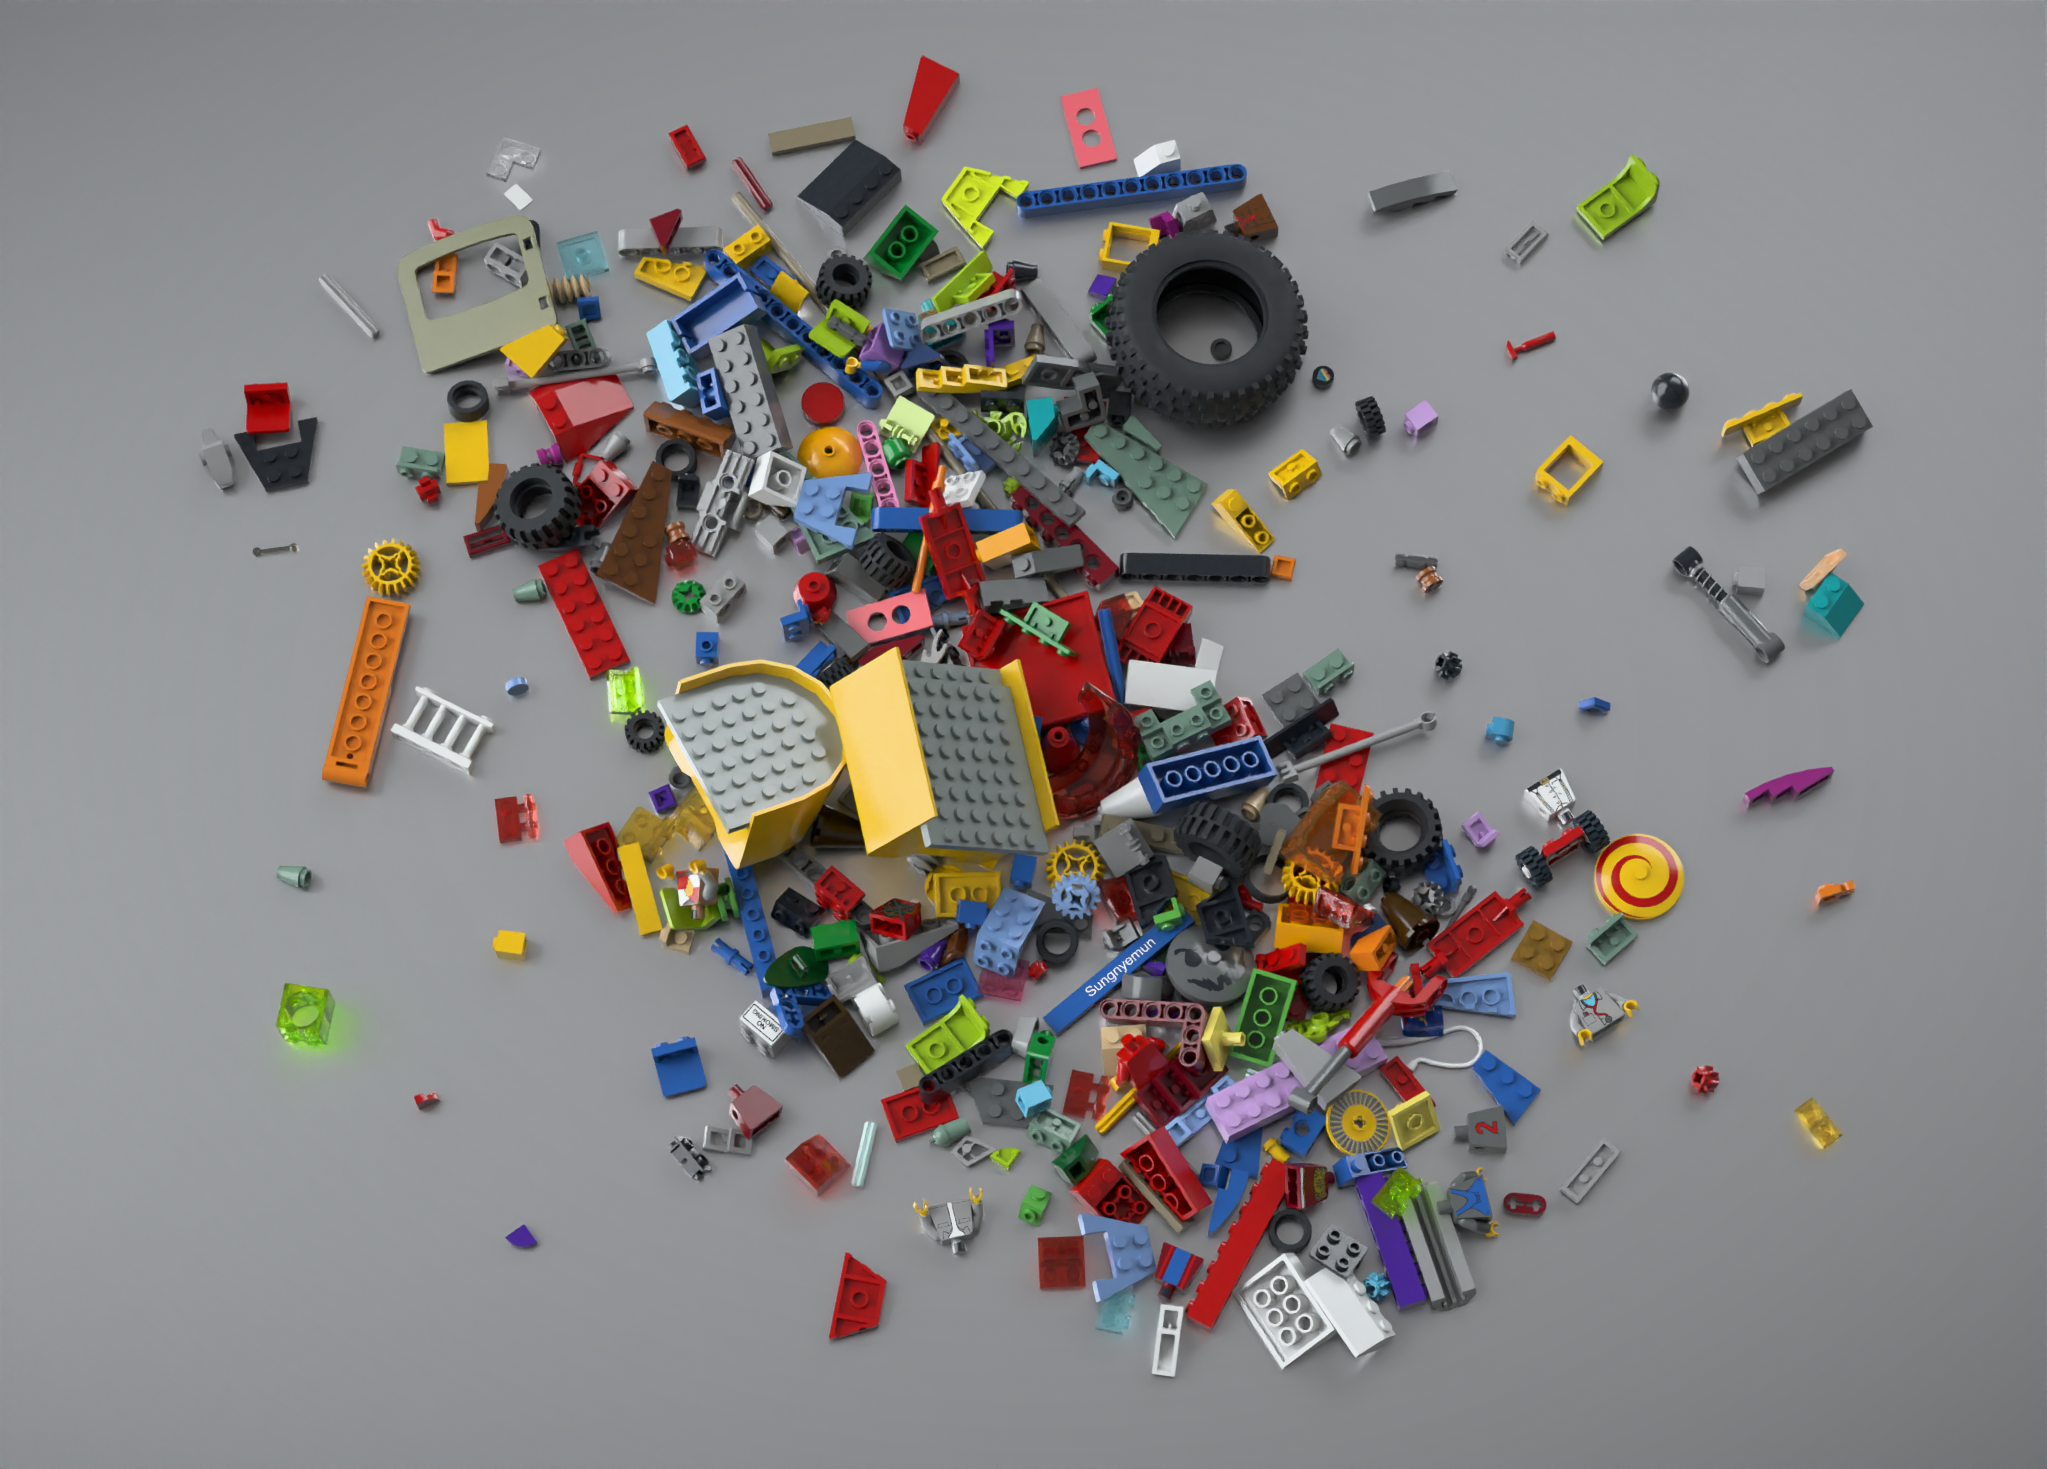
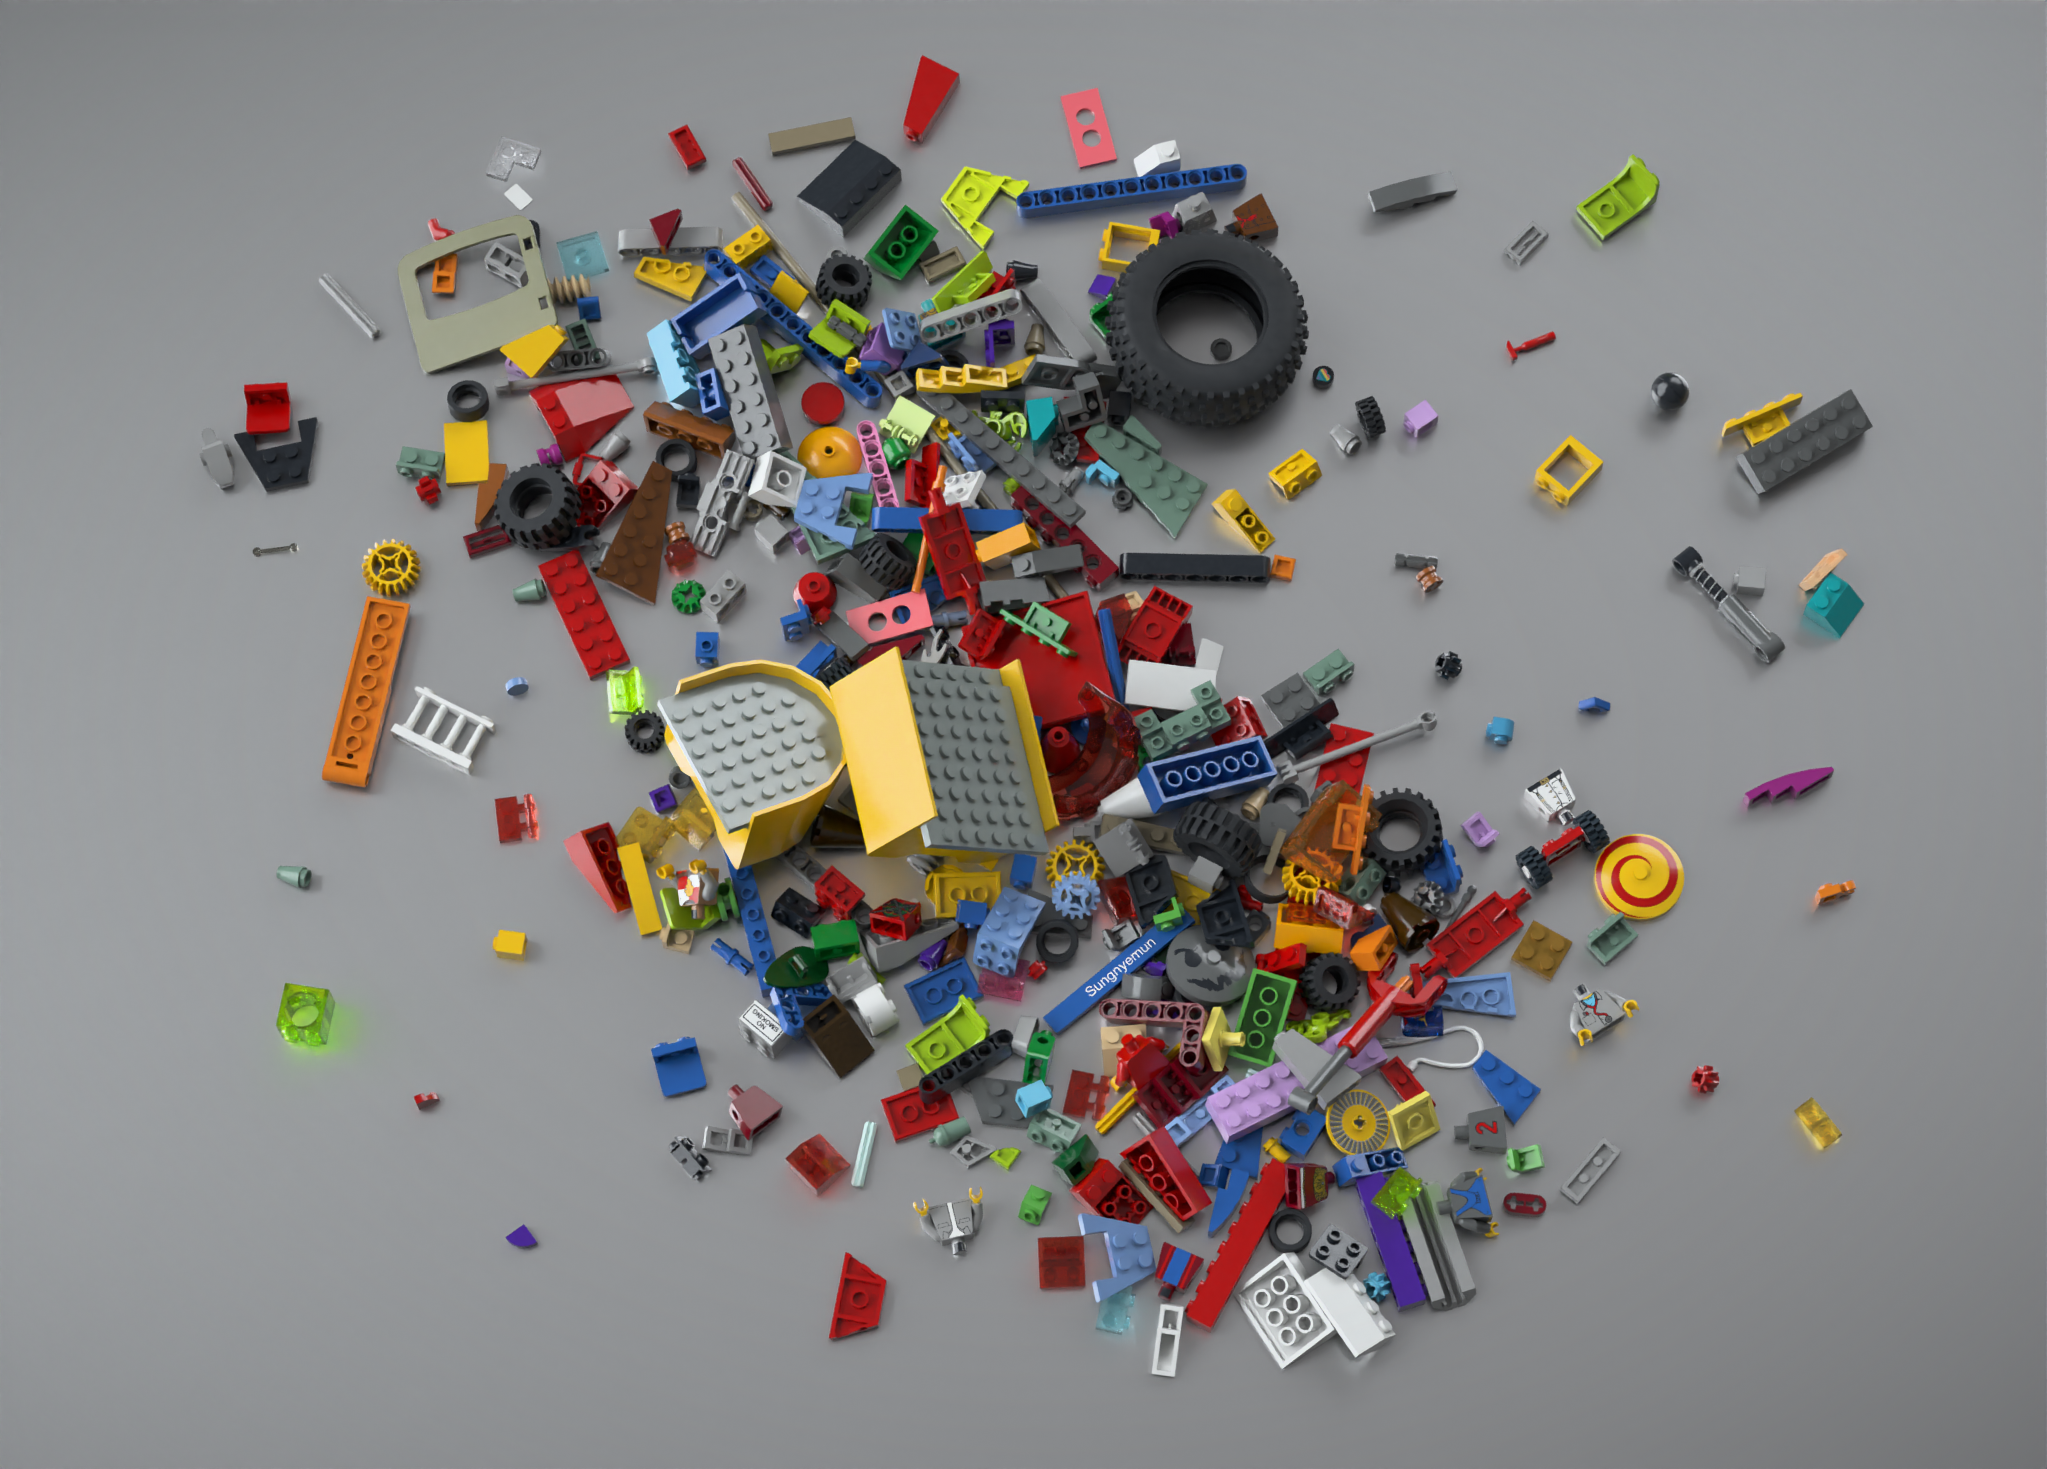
(1525, 1159): none -> bright green bracket

